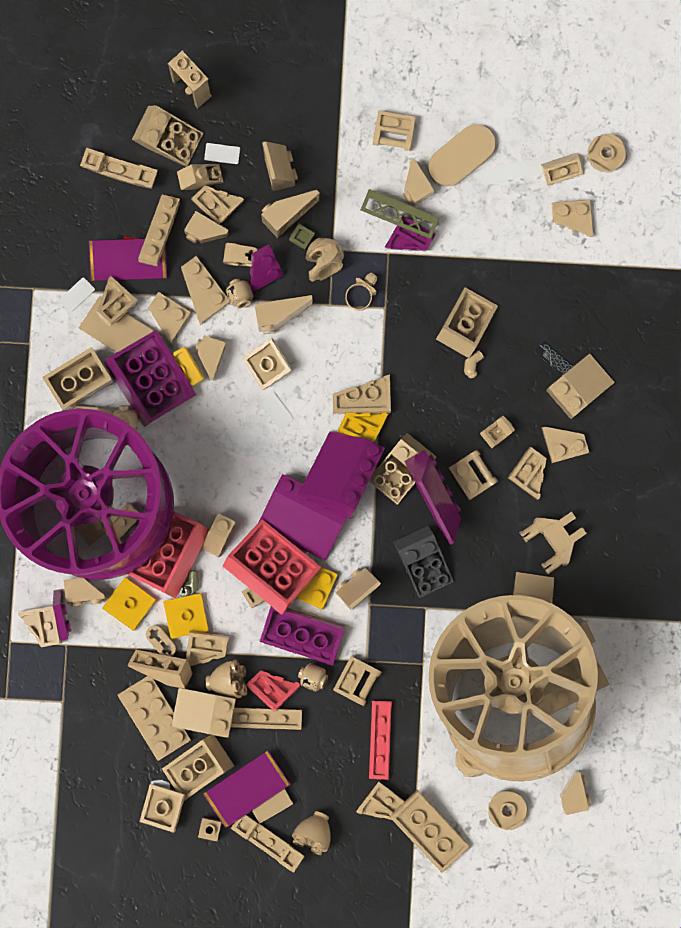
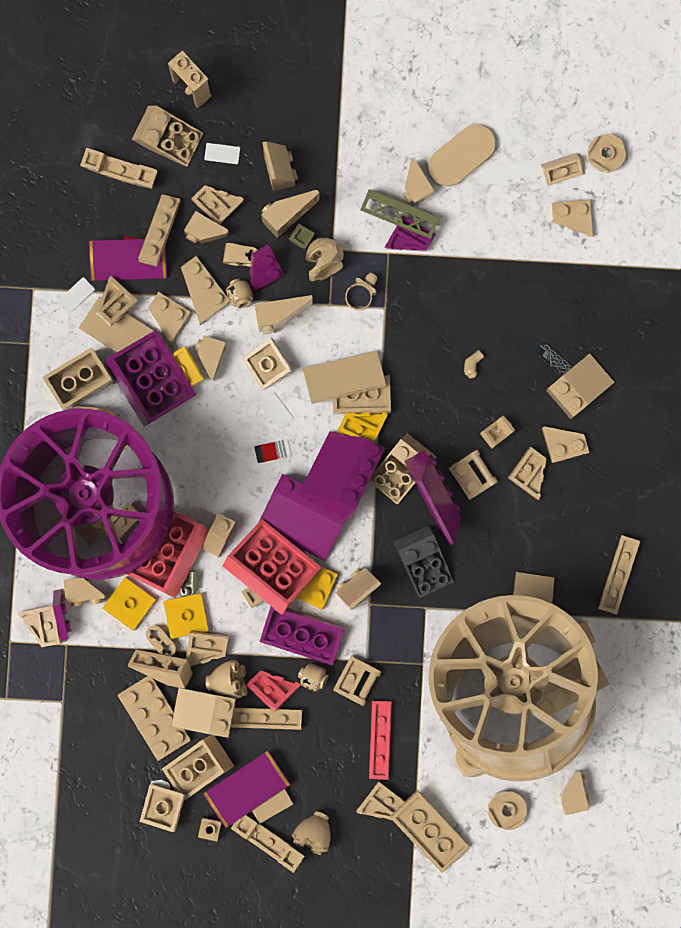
(128, 415): tan head -> none
(199, 175): tan slope -> none
(272, 451): none -> sticker
(344, 377): none -> tan tile
(394, 124): tan plate -> none
(467, 322): tan slope -> none
(557, 537): tan connector -> none
(618, 574): none -> tan plate

